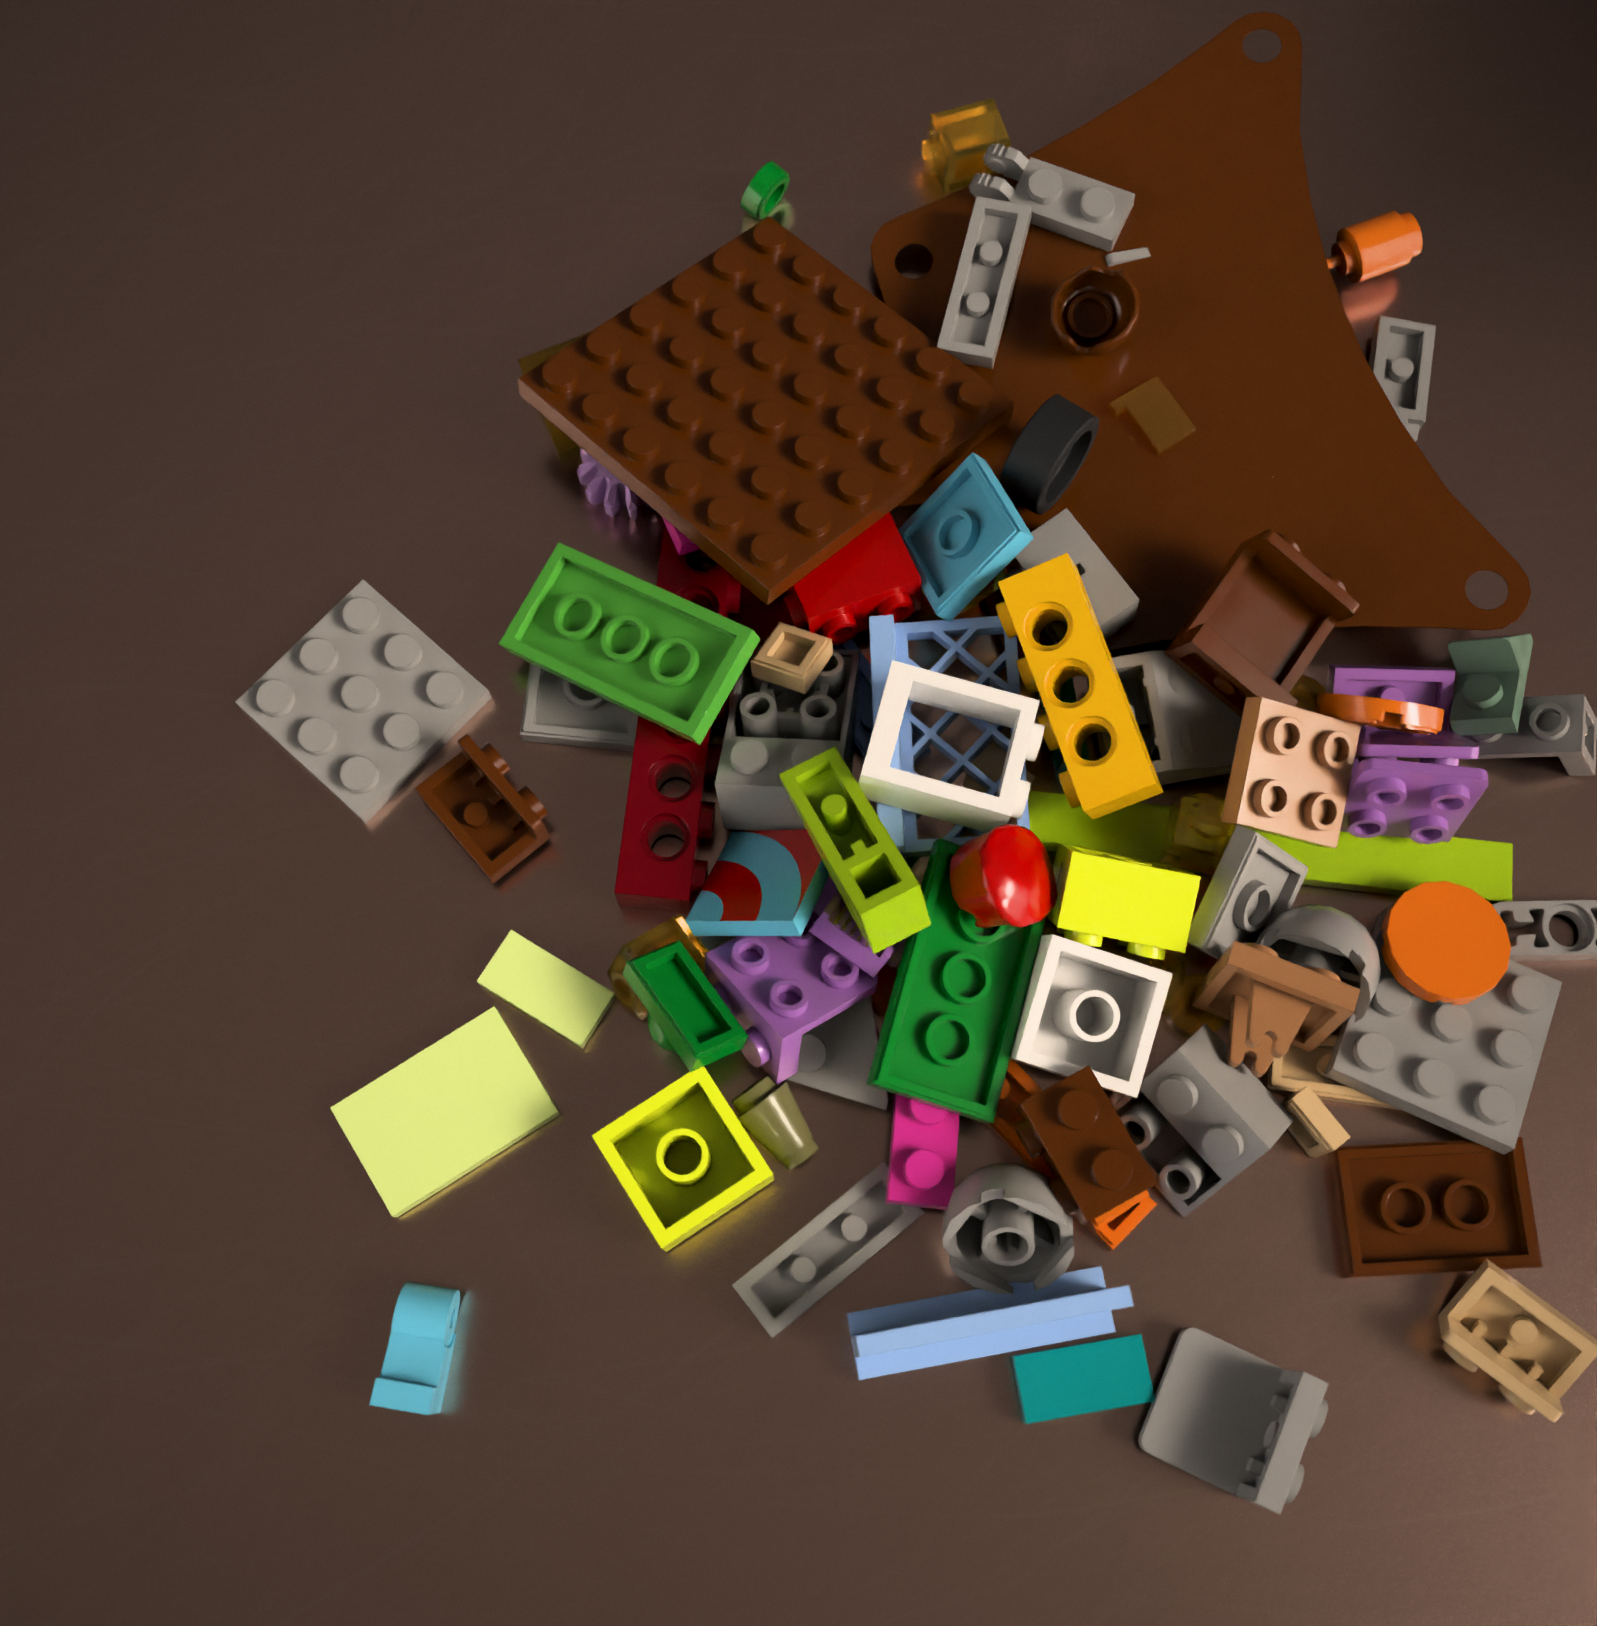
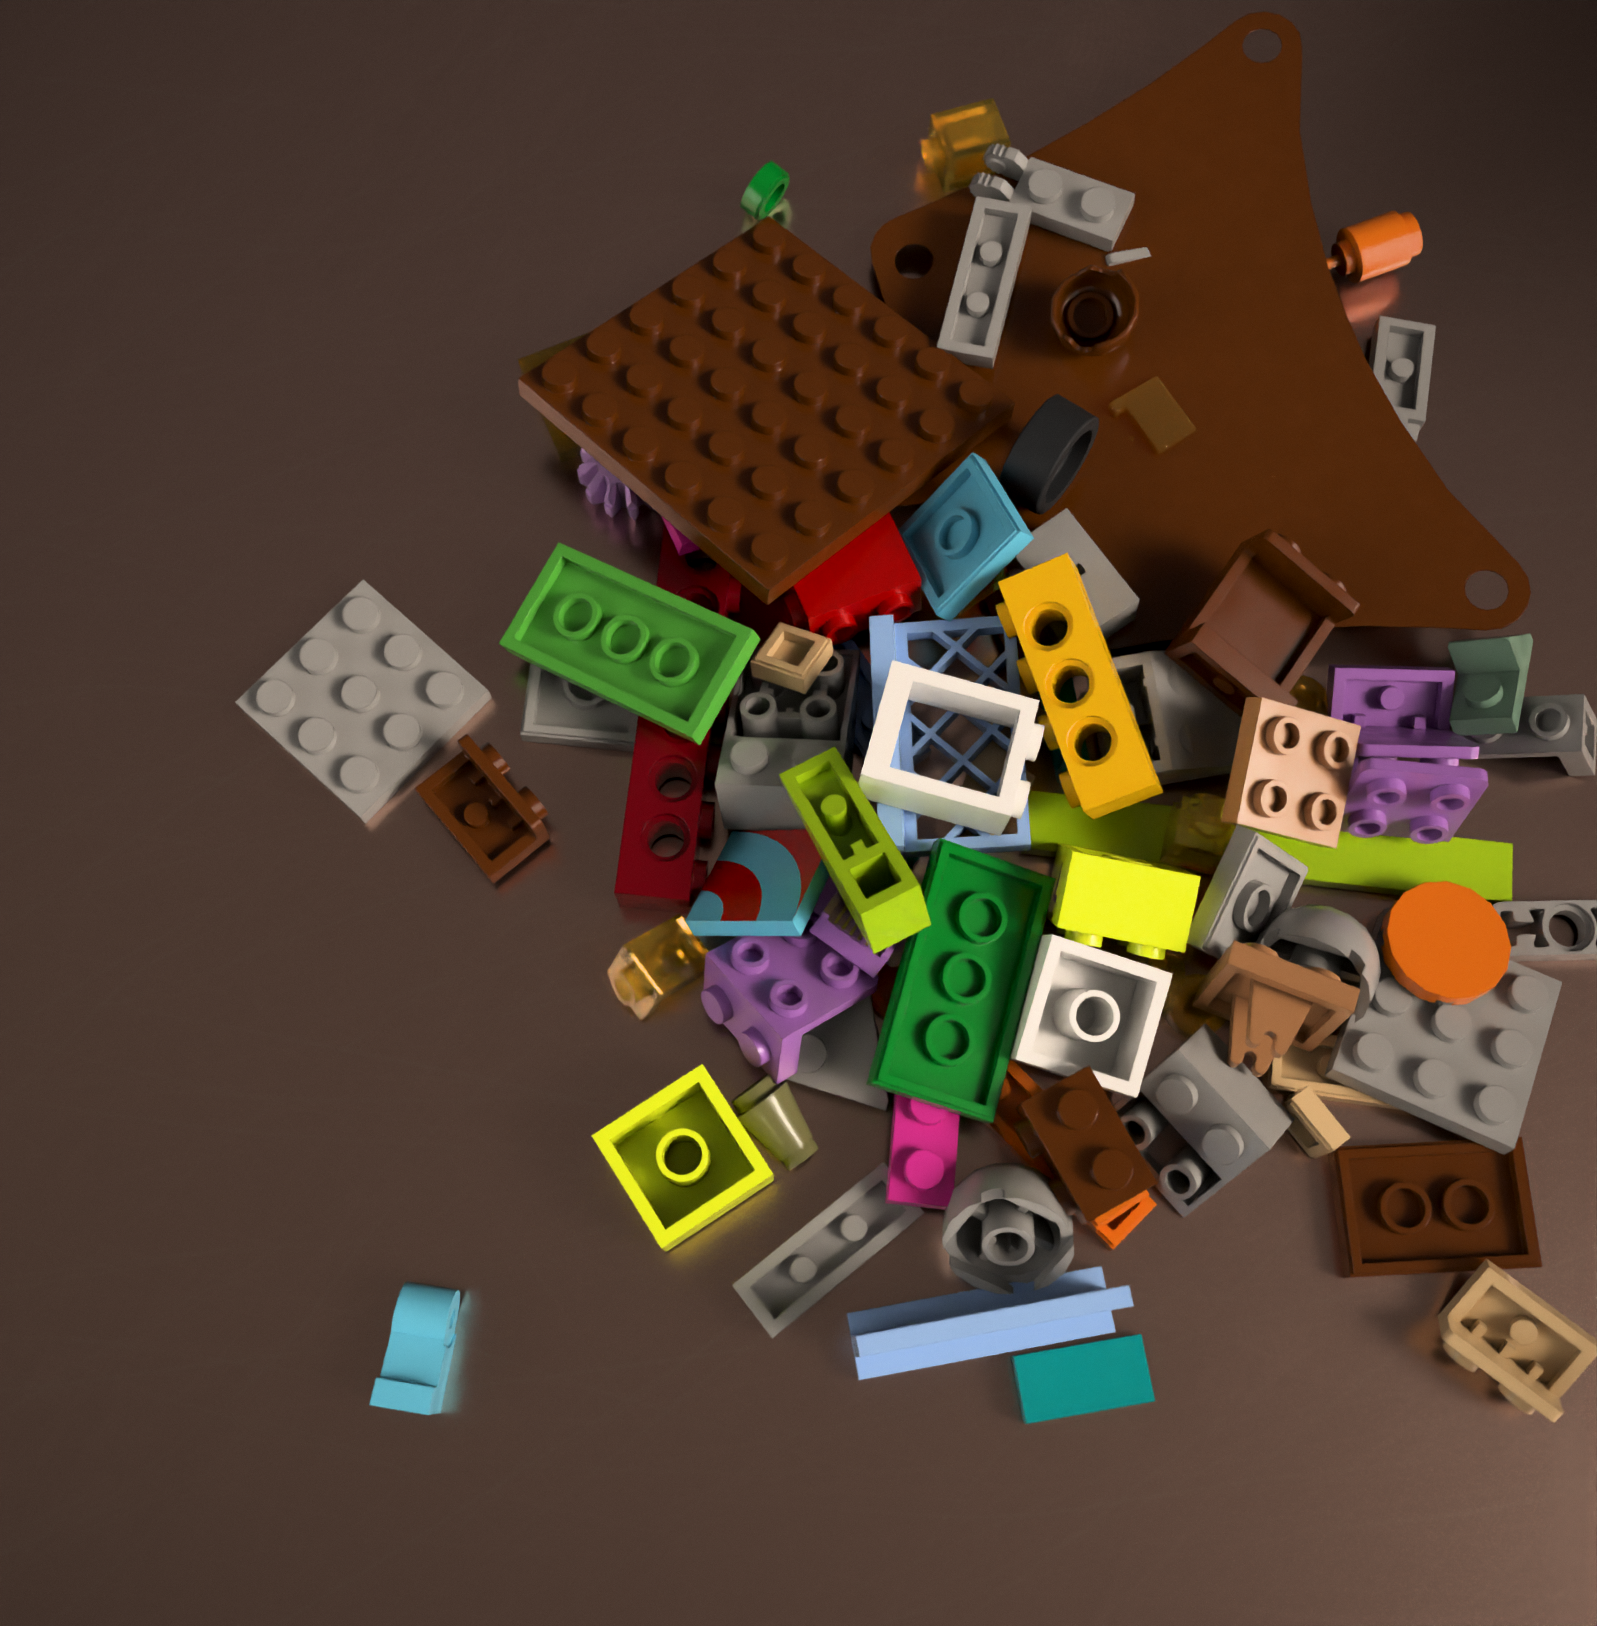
(444, 1112): yellowish green tile -> none
(546, 989): yellowish green tile -> none
(683, 1007): green tile -> none
(1004, 878): red hair -> none
(1234, 1419): light grey bracket -> none
(1381, 713): orange tile -> none

